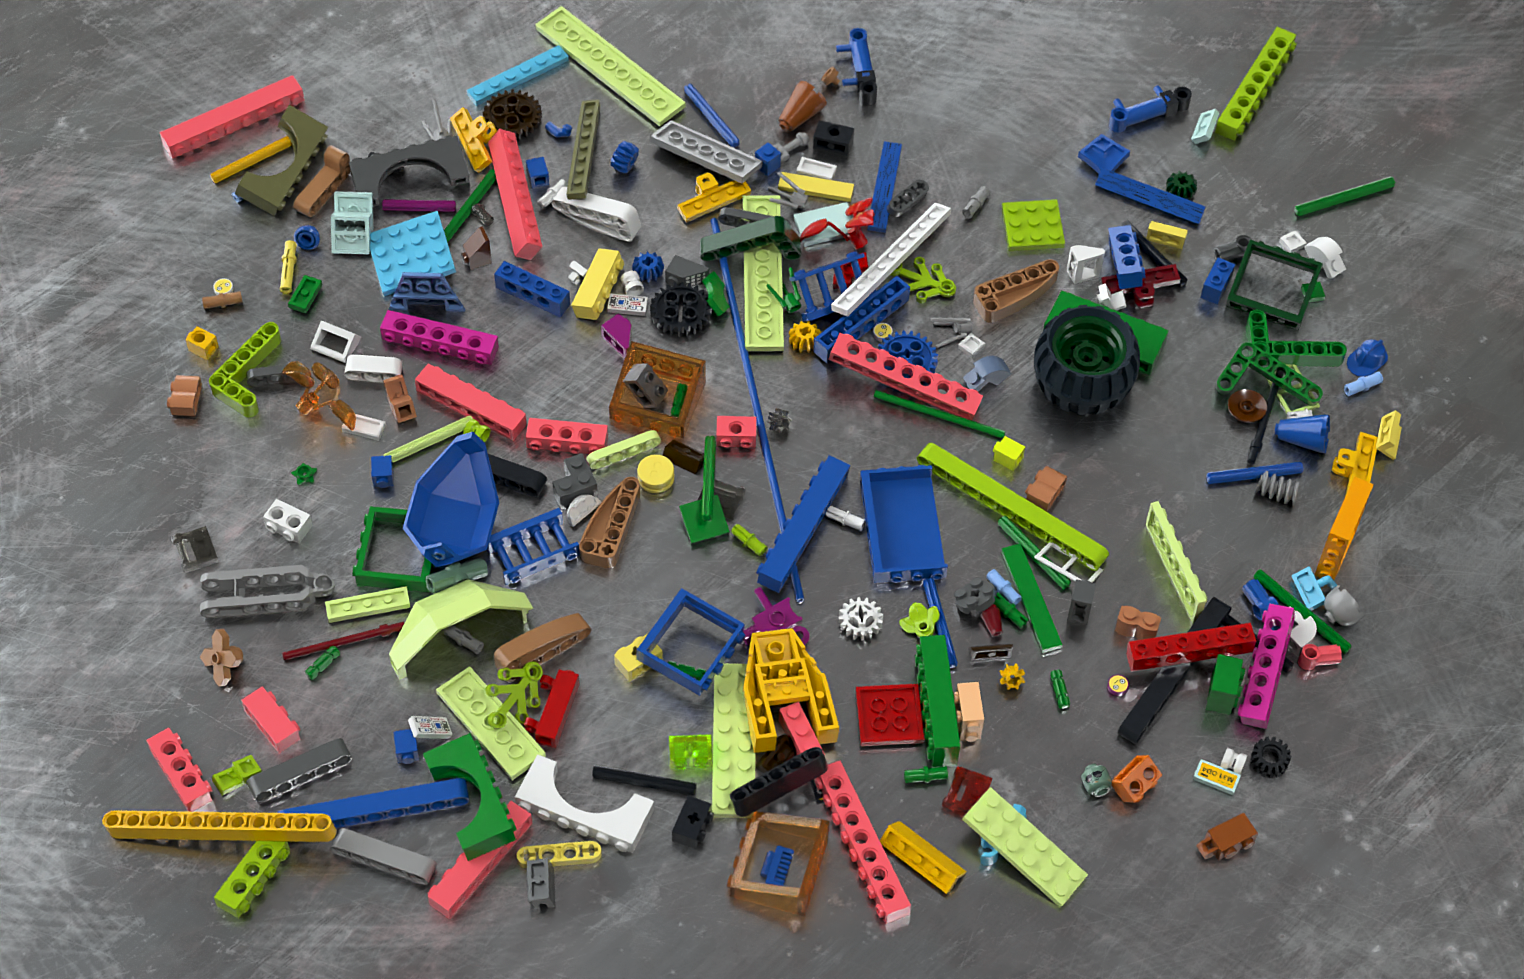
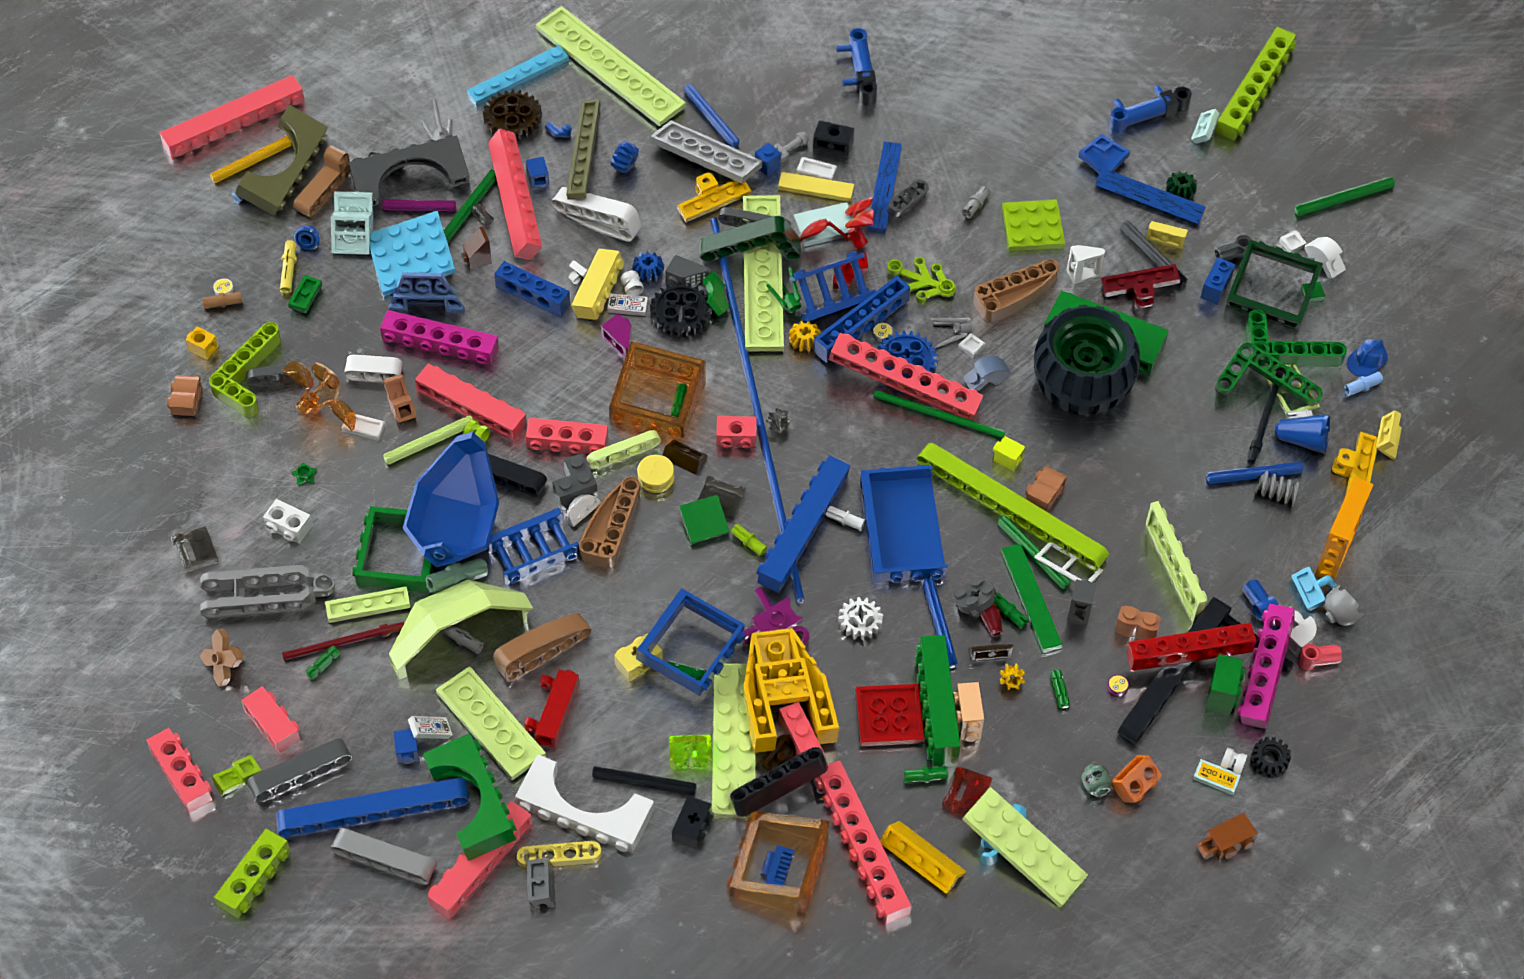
(164, 826): yellow beam -> none
(323, 329): white tile -> none
(382, 471): blue brick -> none
(473, 136): yellow plate -> none
(517, 692): lime plant -> none
(551, 192): white axle -> none
(645, 385): flat silver brick -> none
(708, 478): green axle -> none
(797, 198): light grey plant -> none
(801, 106): dark orange cone -> none
(830, 76): medium nougat tile -> none
(890, 259): white plate -> none
(918, 618): lime plate -> none
(1003, 587): light blue pin -> none
(1113, 301): white bracket -> none
(1126, 256): blue brick -> none
(1249, 400): reddish brown dish -> none
(1289, 600): green axle -> none

